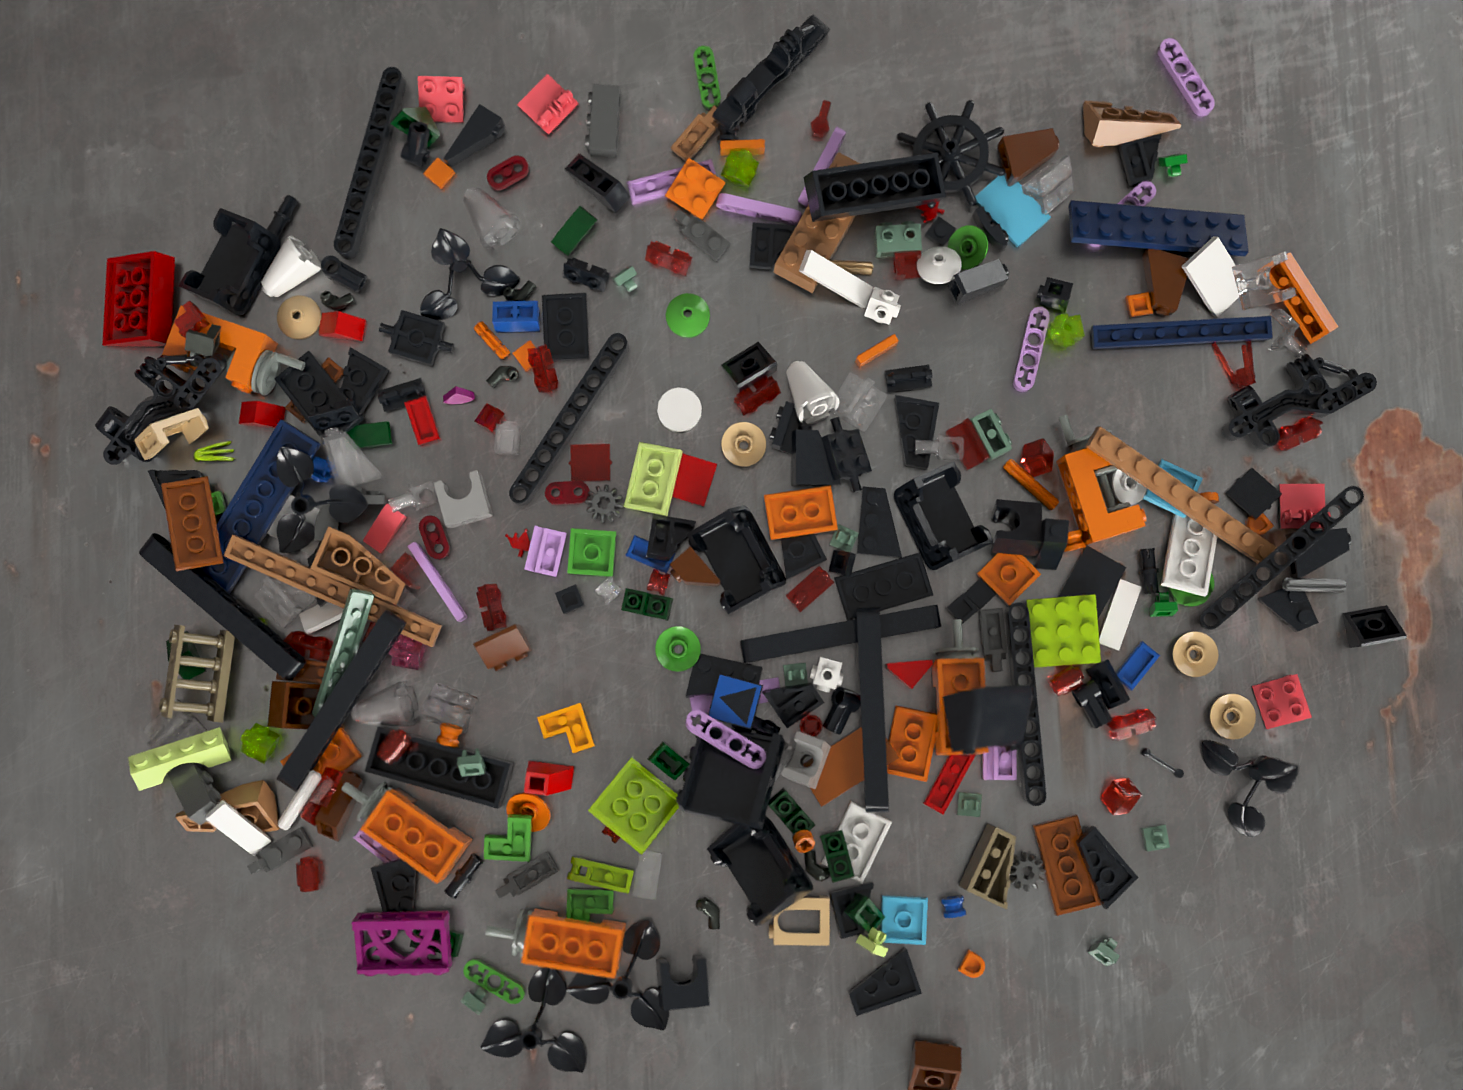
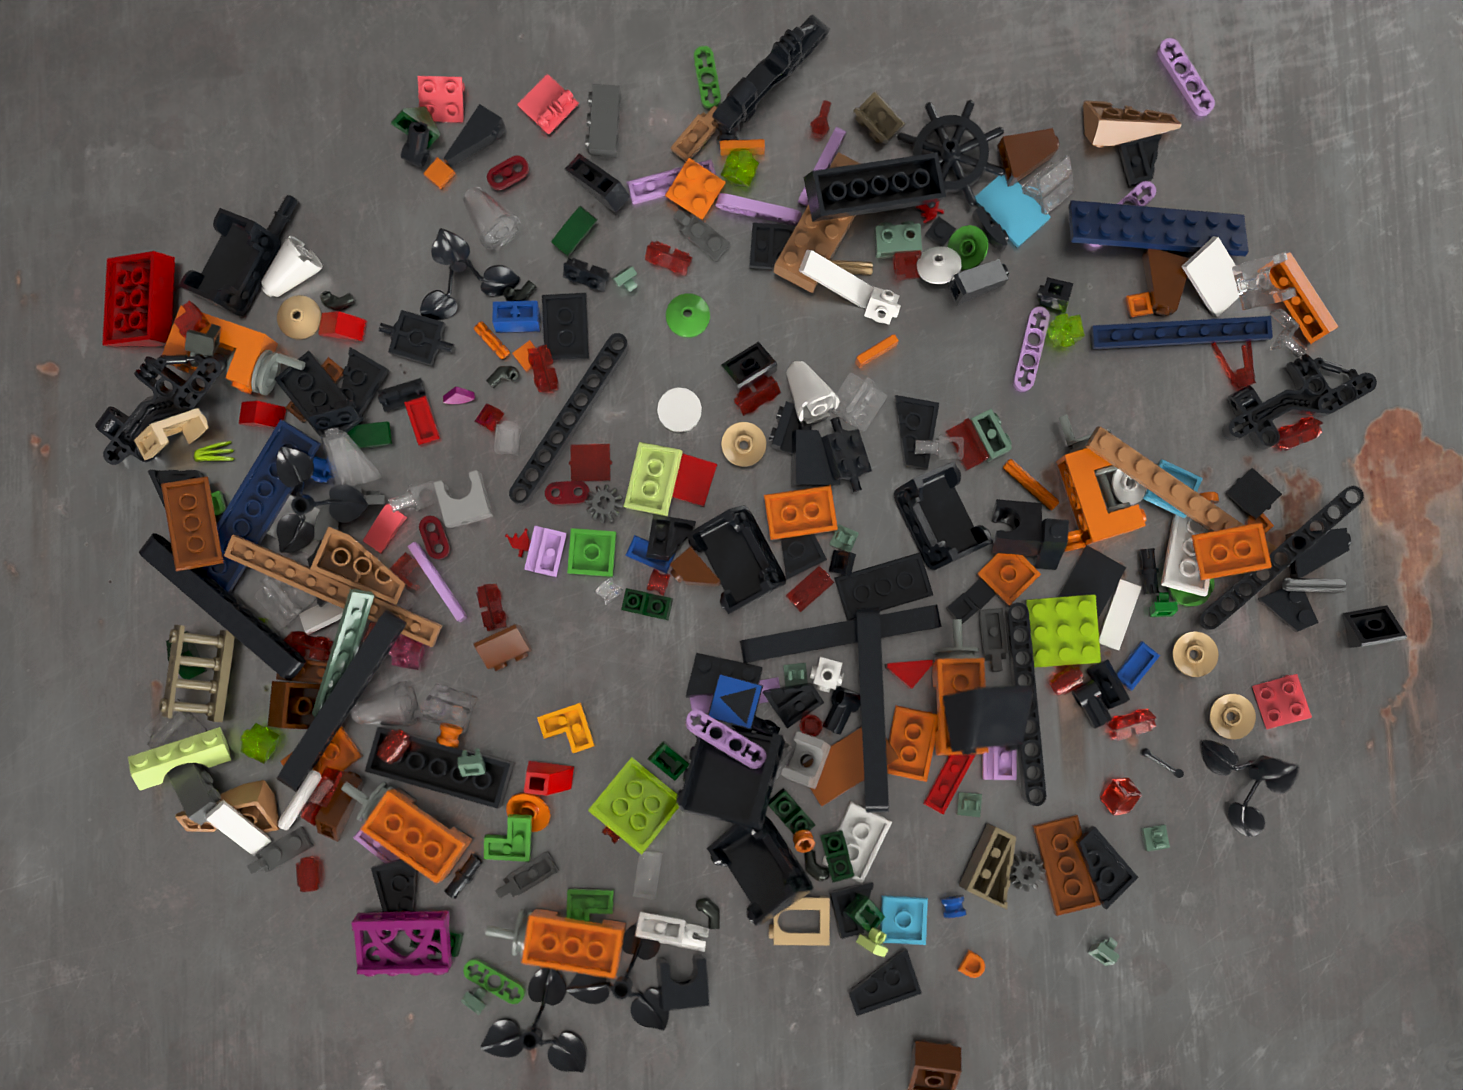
(344, 274): black piece -> none
(367, 153): black beam -> none
(569, 599): black plate -> none
(601, 874): lime plate -> none
(669, 640): bright green dish -> none
(671, 931): none -> white plate
(876, 525): black wing -> none
(879, 118): none -> dark tan bracket
(908, 378): black hinge -> none
(1037, 457): clear red panel -> none
(1173, 163): green tile -> none
(1231, 551): none -> orange tile
(1300, 504): coral hinge -> none

